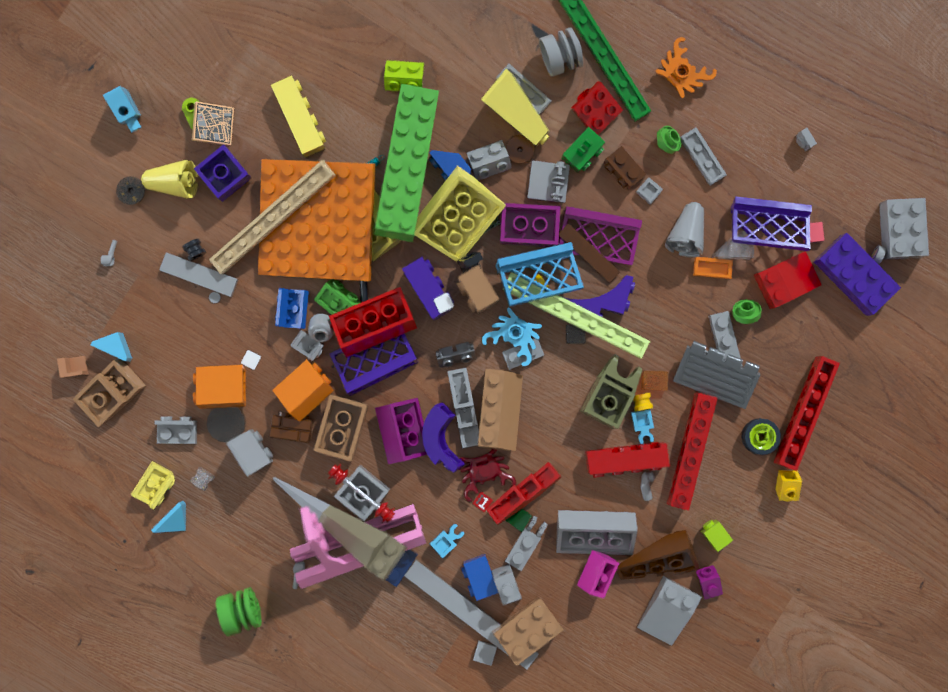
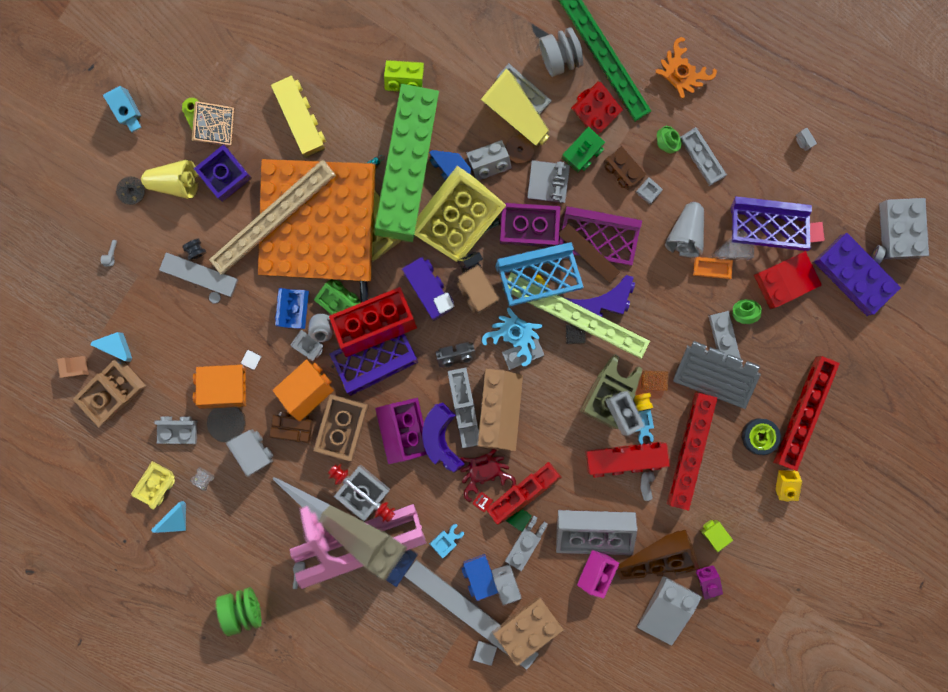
(624, 413): none -> light grey brick

